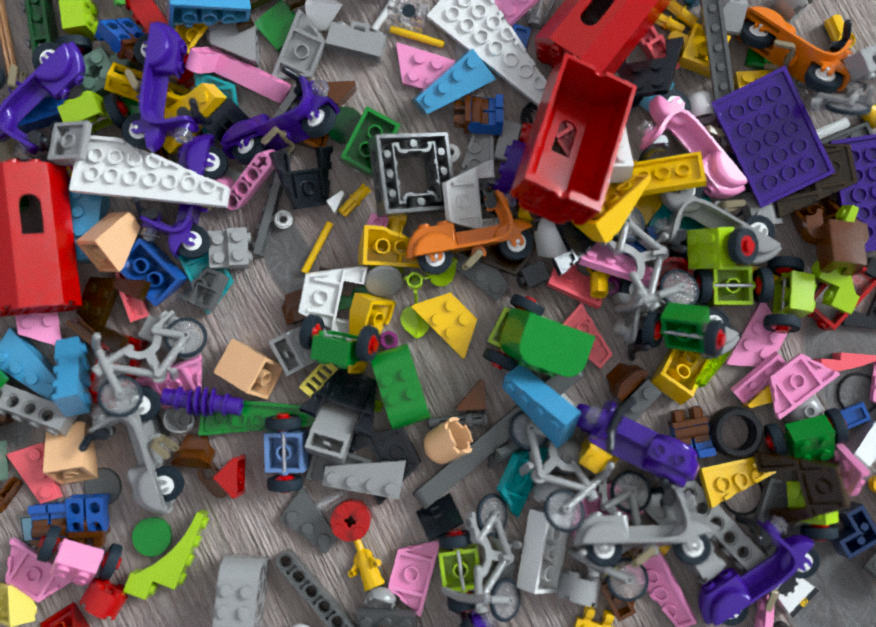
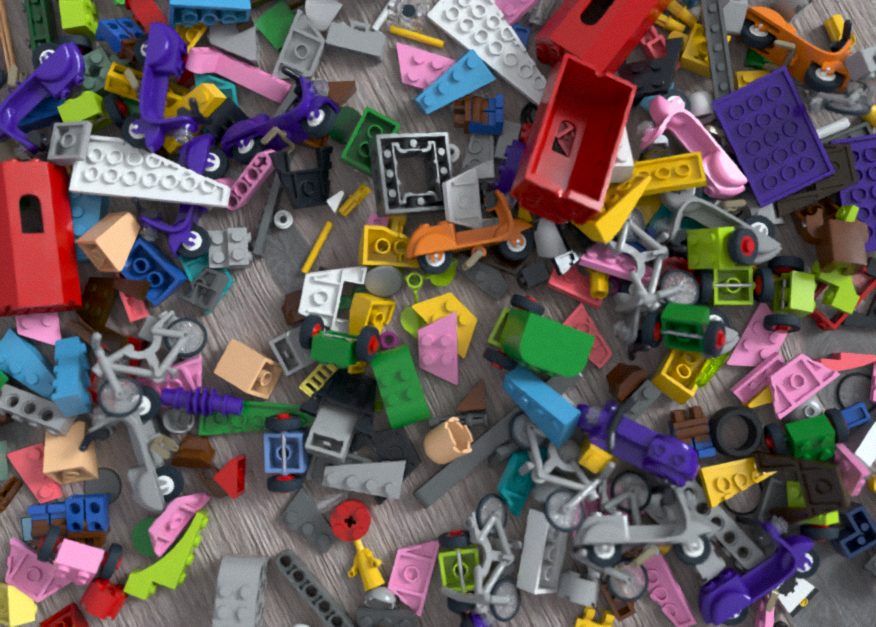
(174, 520): none -> bright pink wing
(439, 517): black piece -> none
(440, 348): none -> bright pink wing

